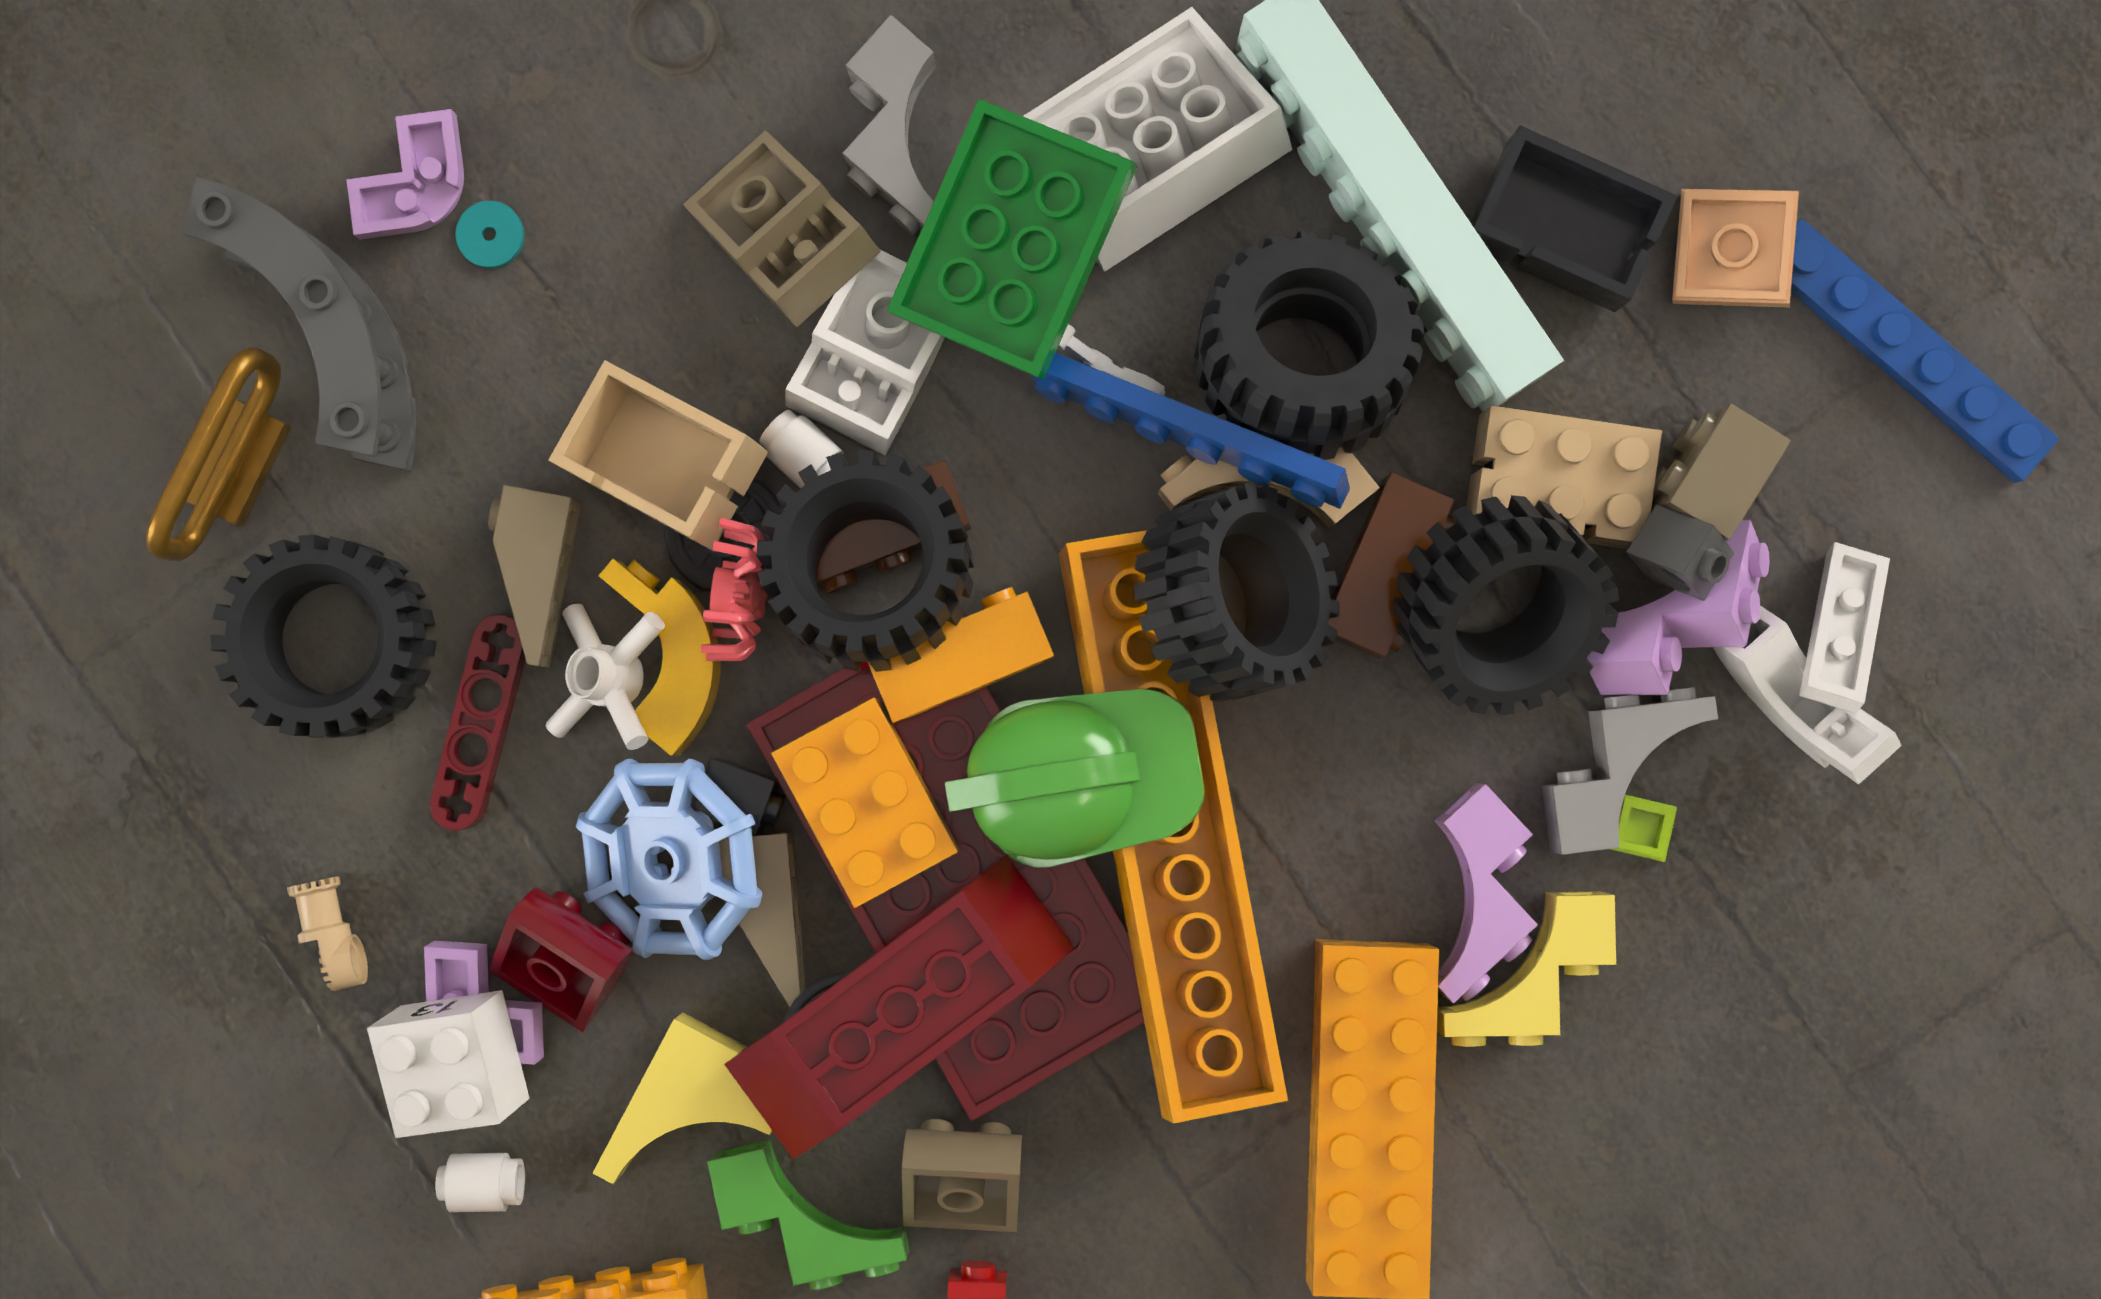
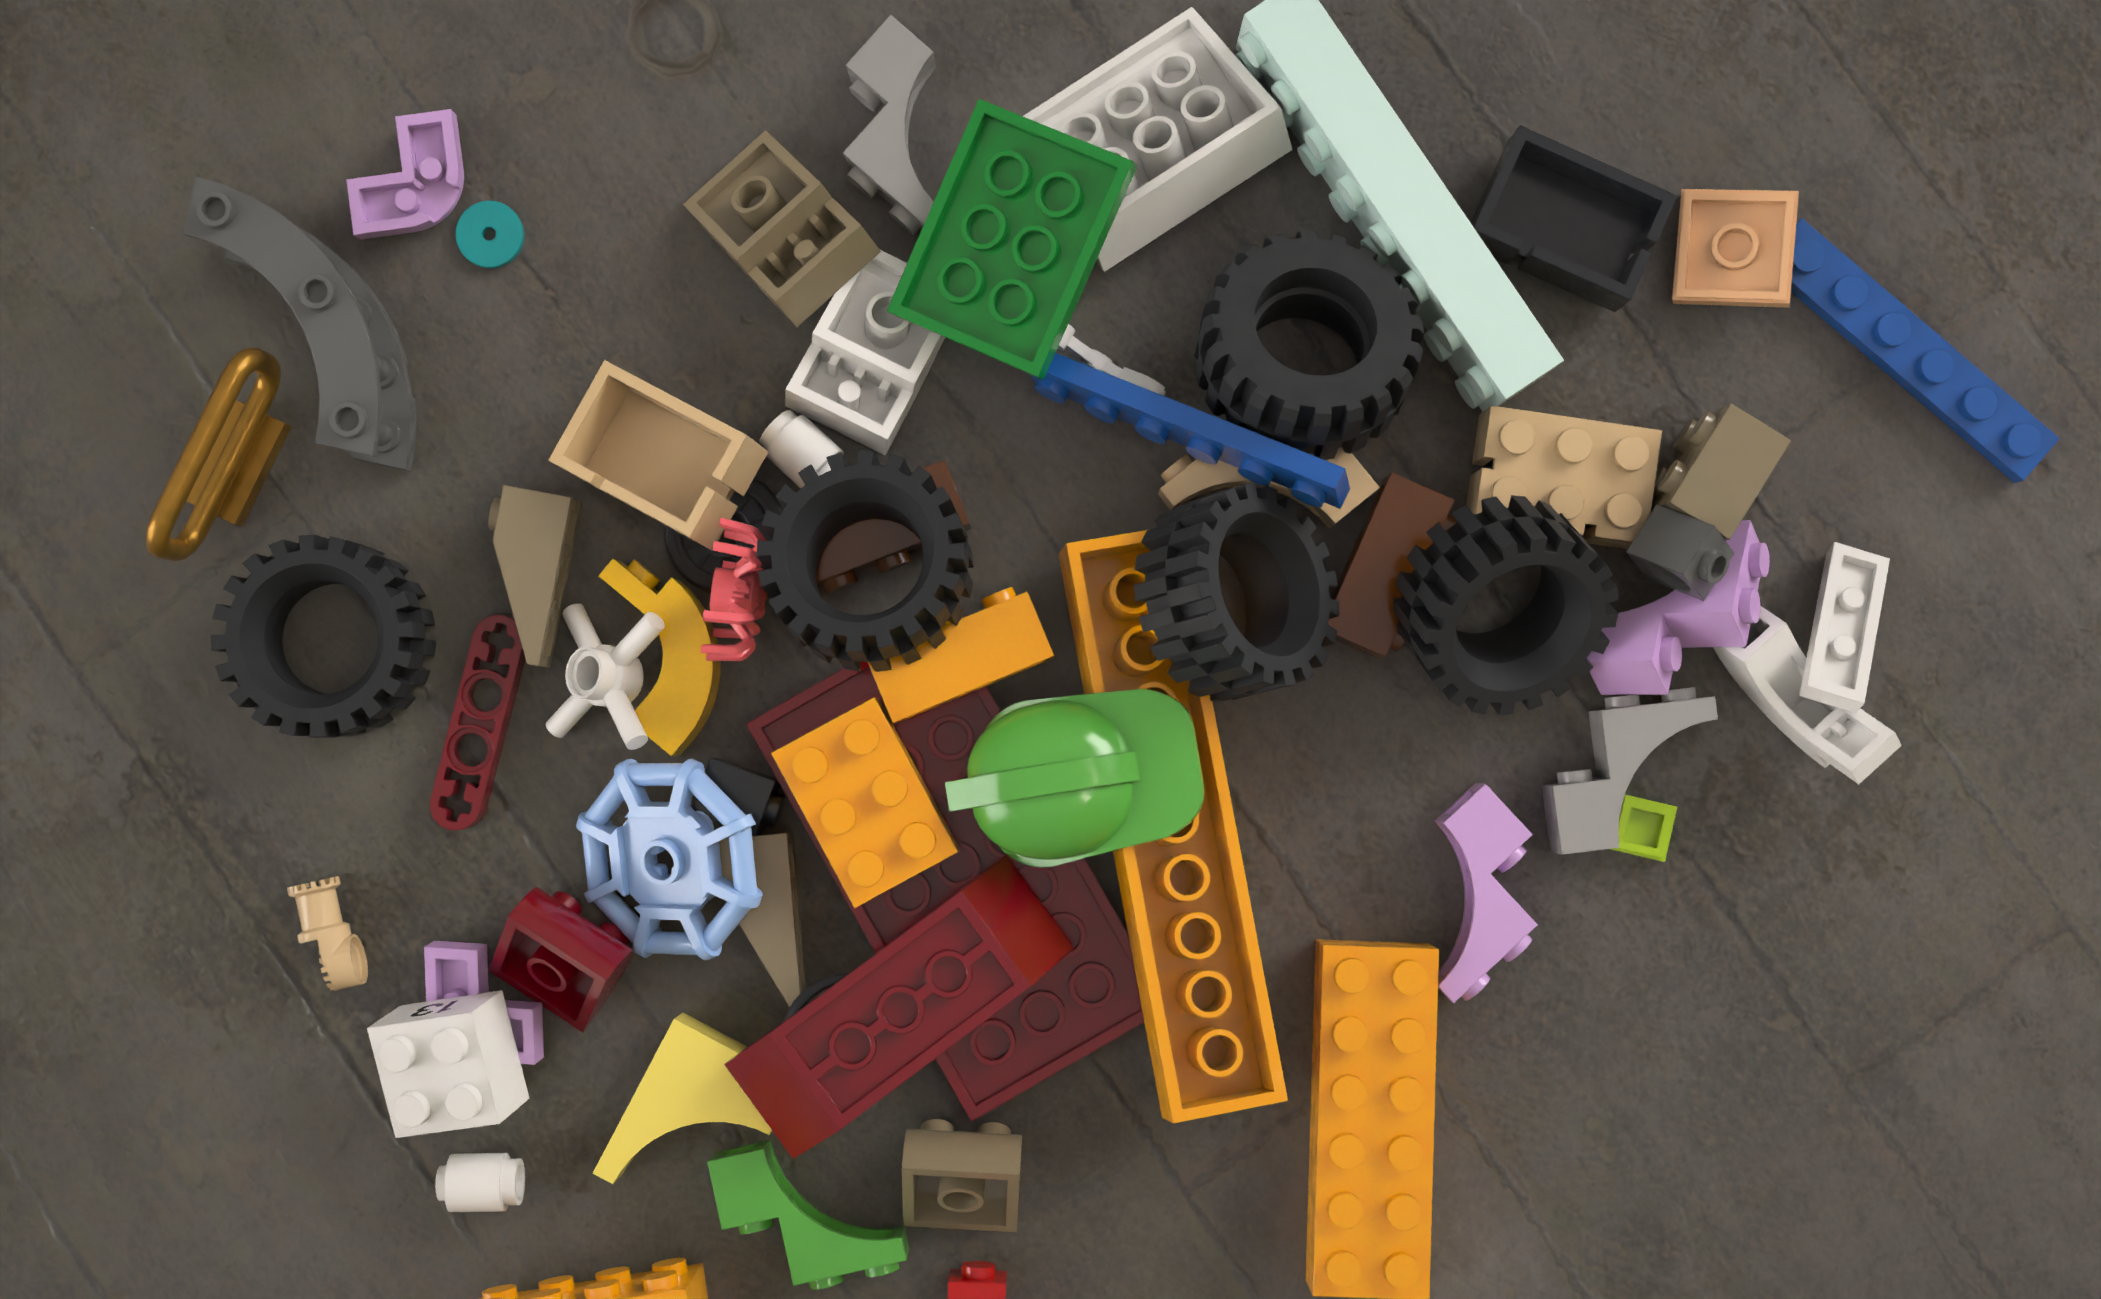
(1573, 933): light yellow arch -> none

